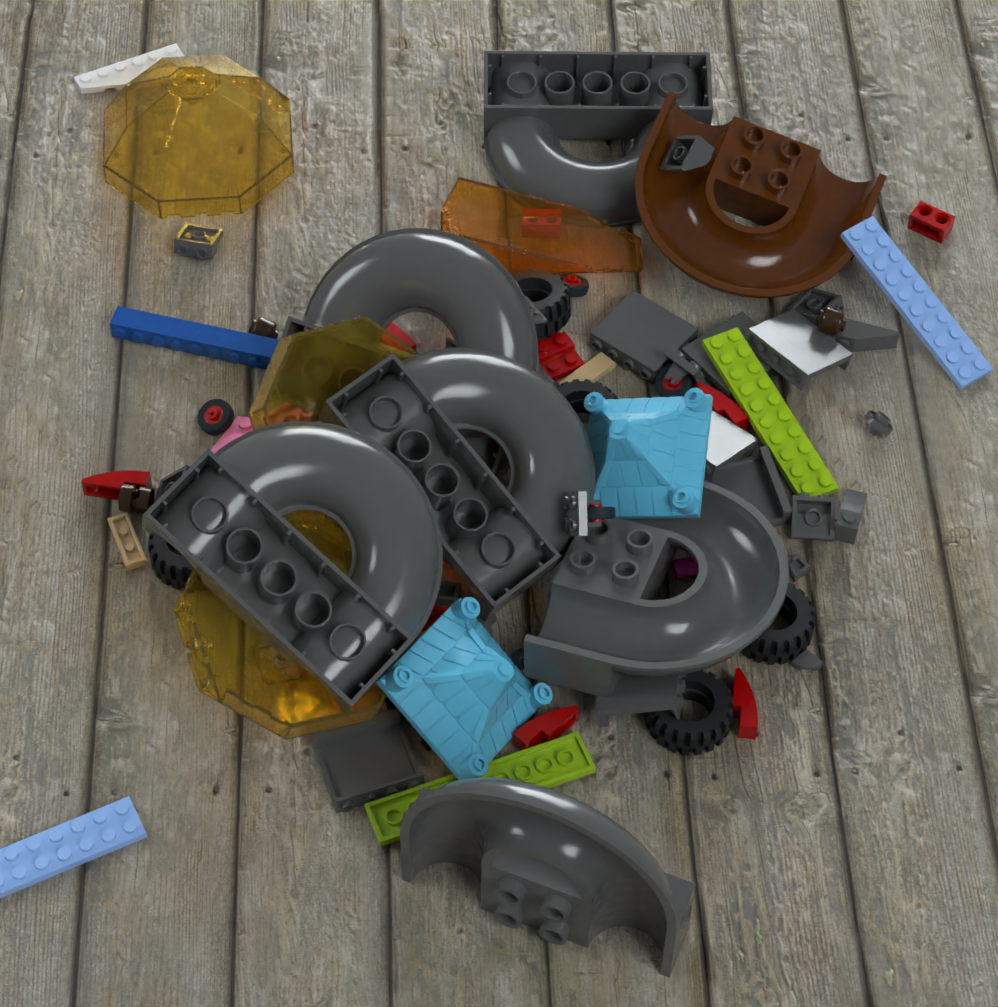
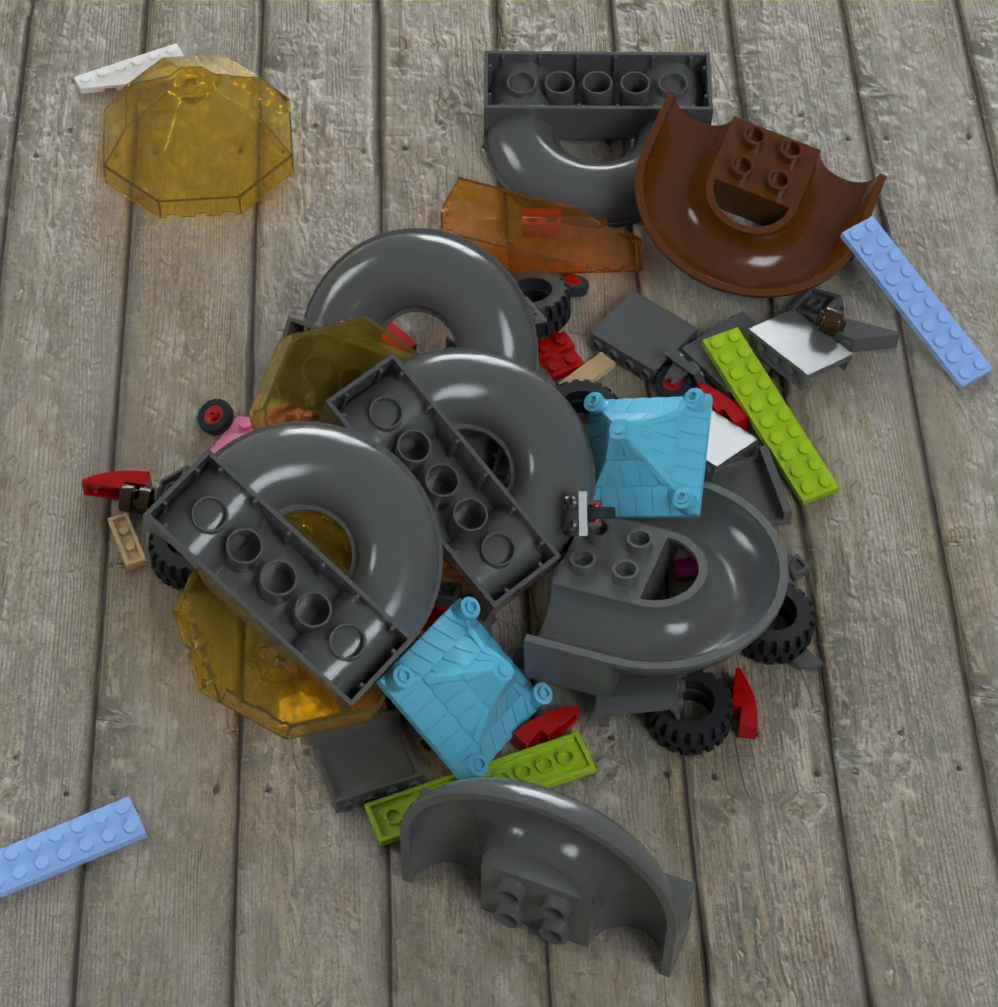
(192, 337): blue brick -> none
(197, 241): dark grey plate -> none
(264, 327): dark brown head -> none
(687, 154): dark grey slope -> none
(813, 517): dark grey plate -> none
(850, 516): dark grey slope -> none
(878, 423): dark grey plate -> none
(931, 222): red brick -> none

